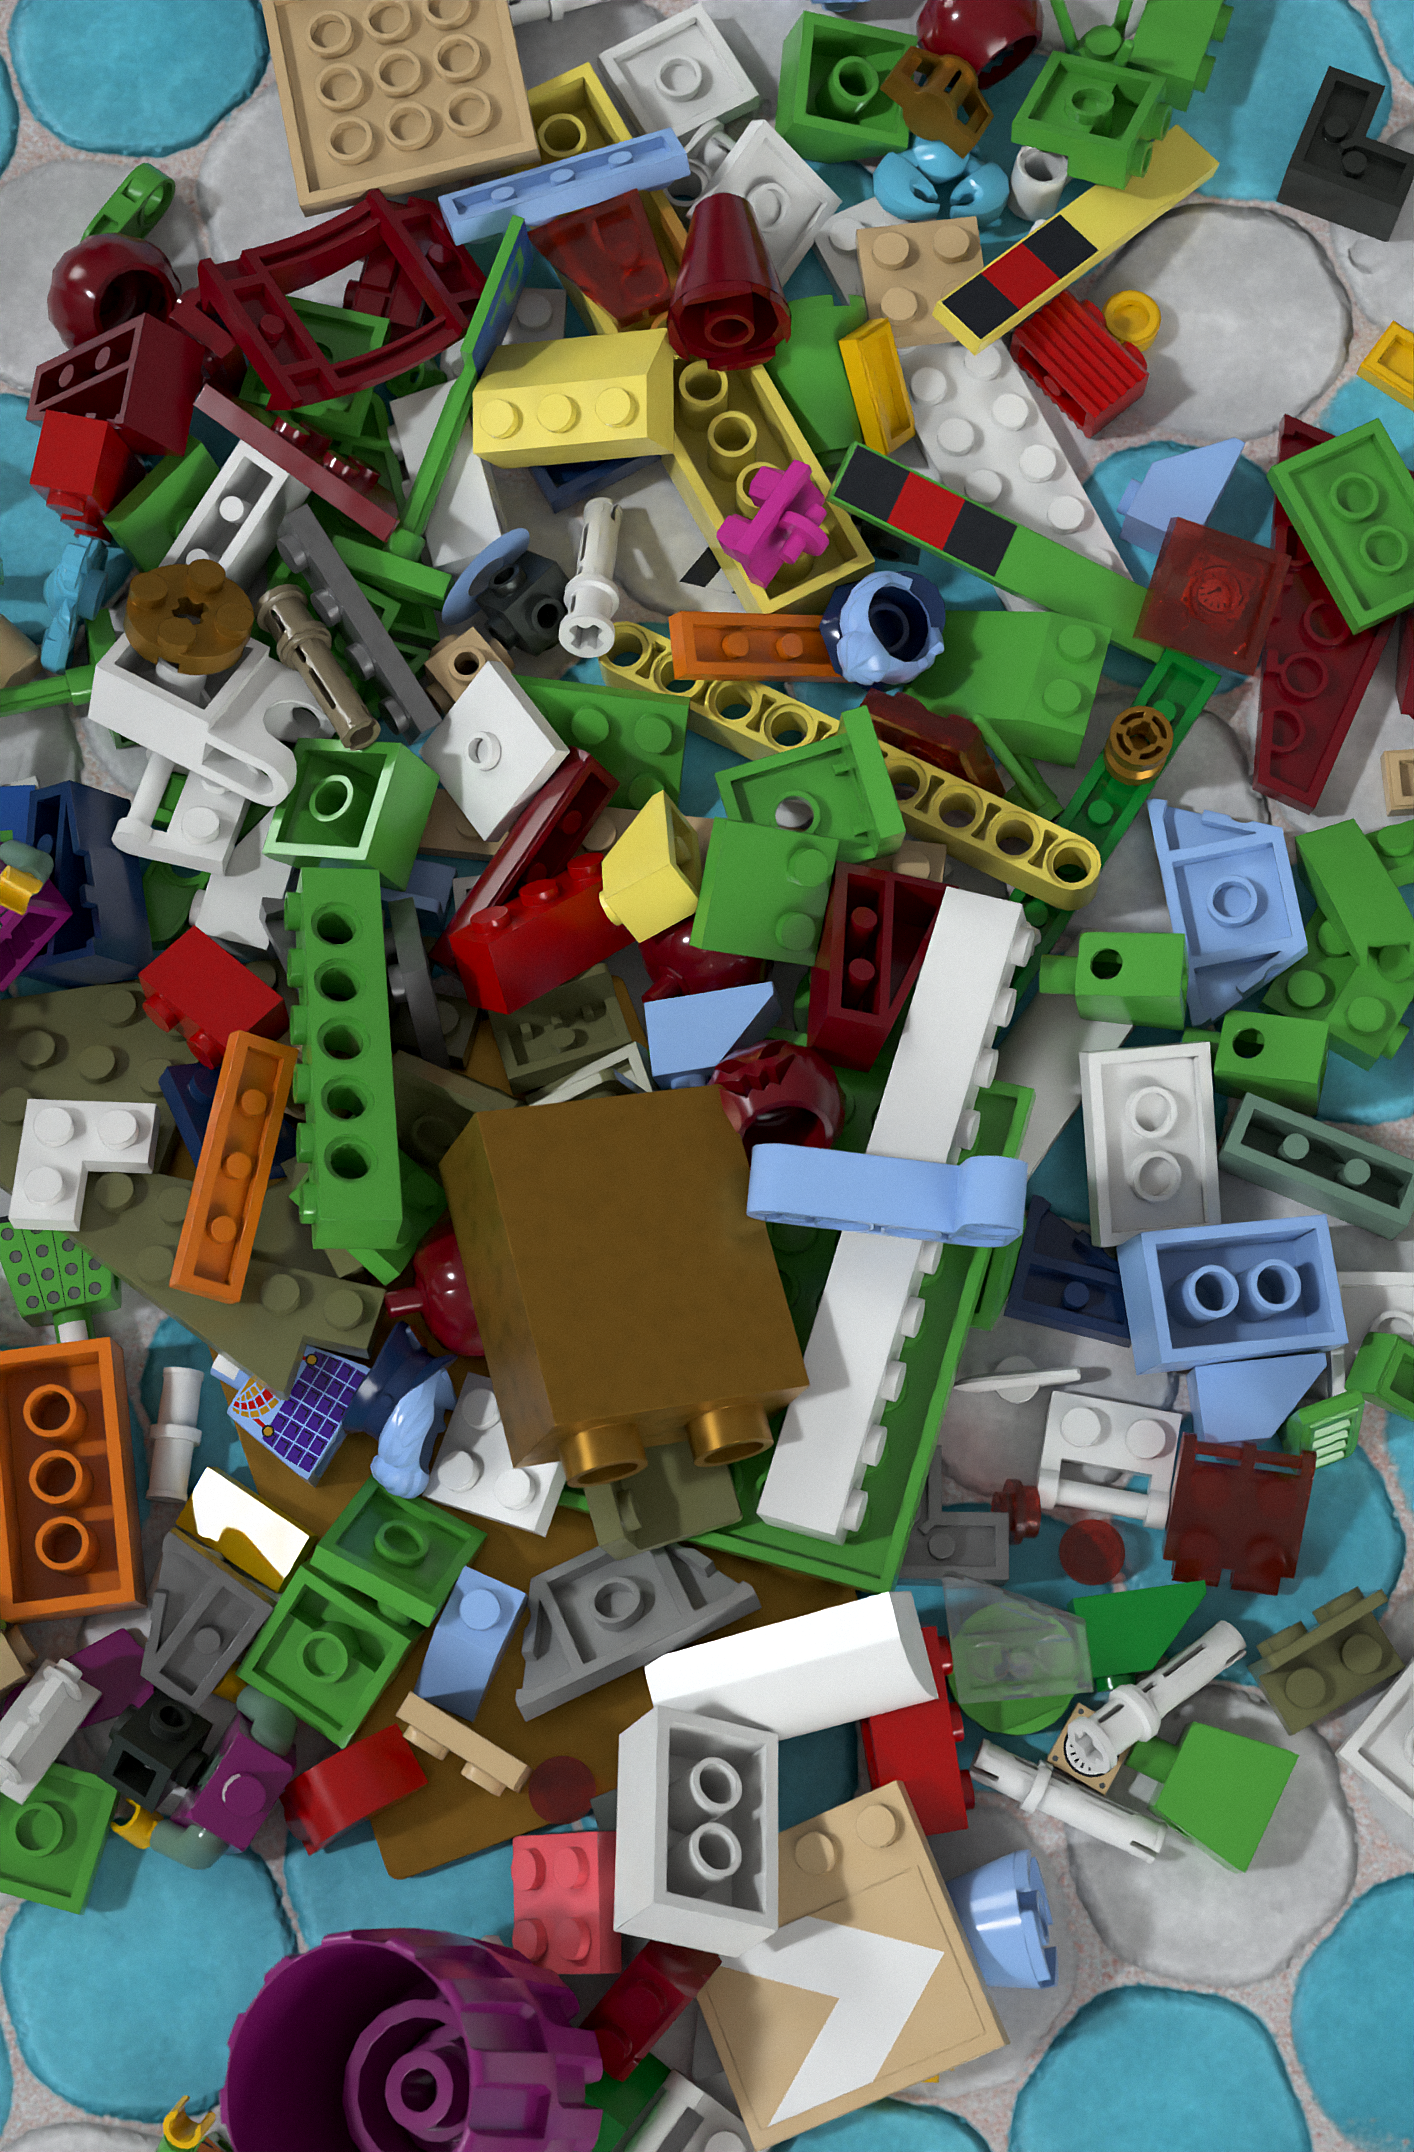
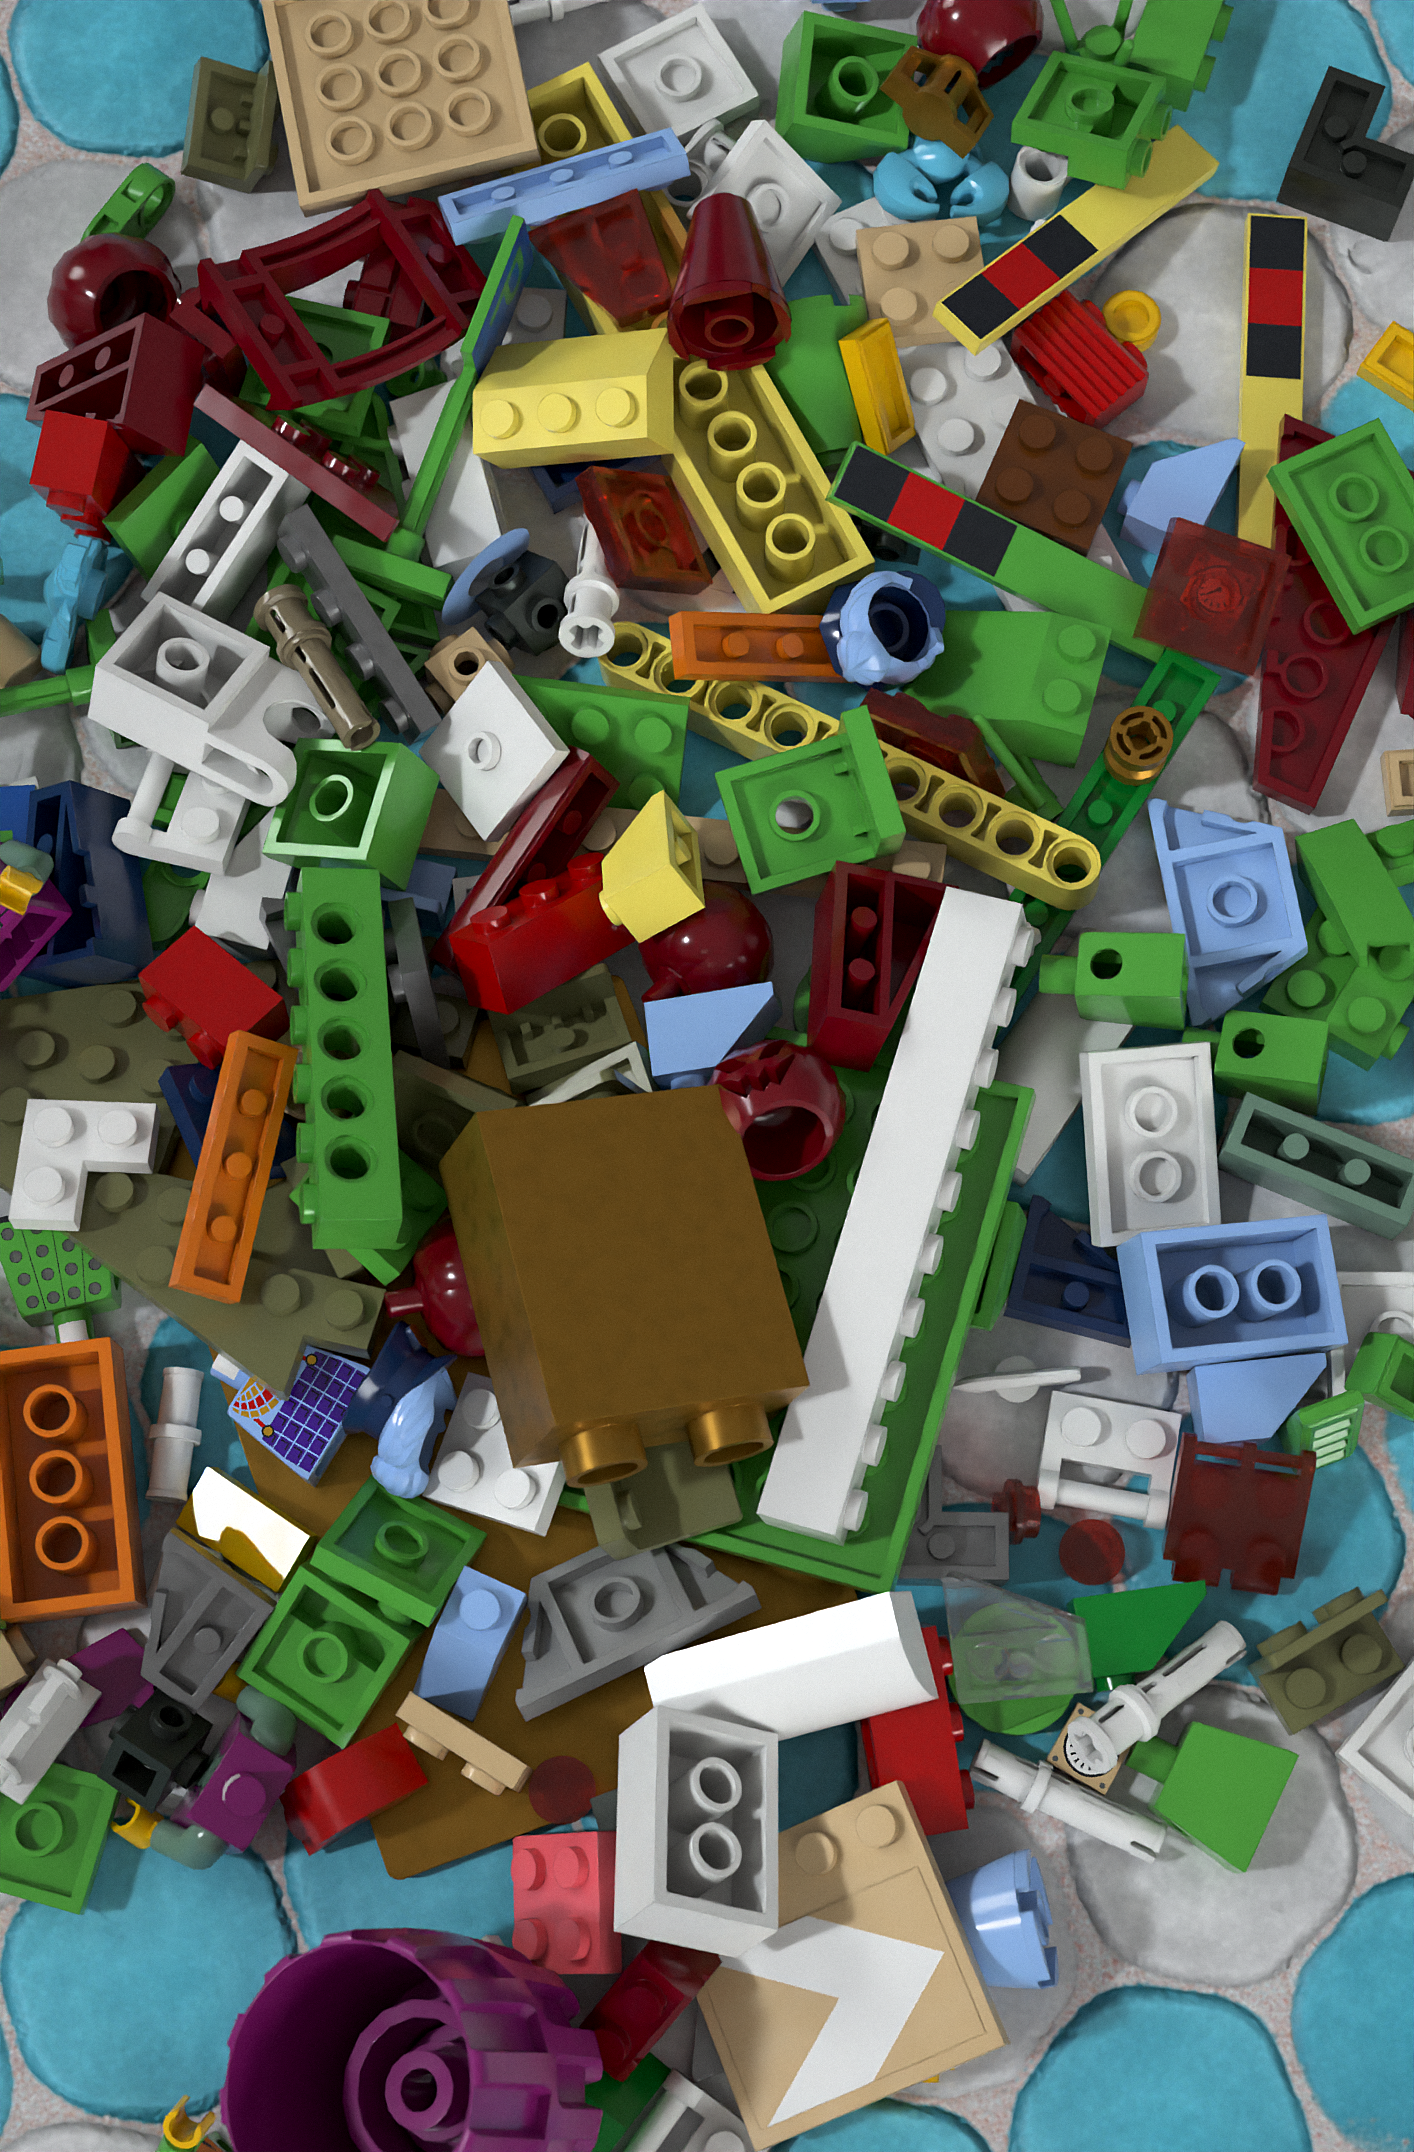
(194, 590): pearl gold plate -> none
(231, 125): none -> olive bracket
(643, 531): none -> clear red plate
(764, 891): bright green plate -> none
(781, 528): dark pink hips -> none
(890, 1196): light blue beam -> none
(1054, 475): none -> reddish brown plate
(1268, 359): none -> tile

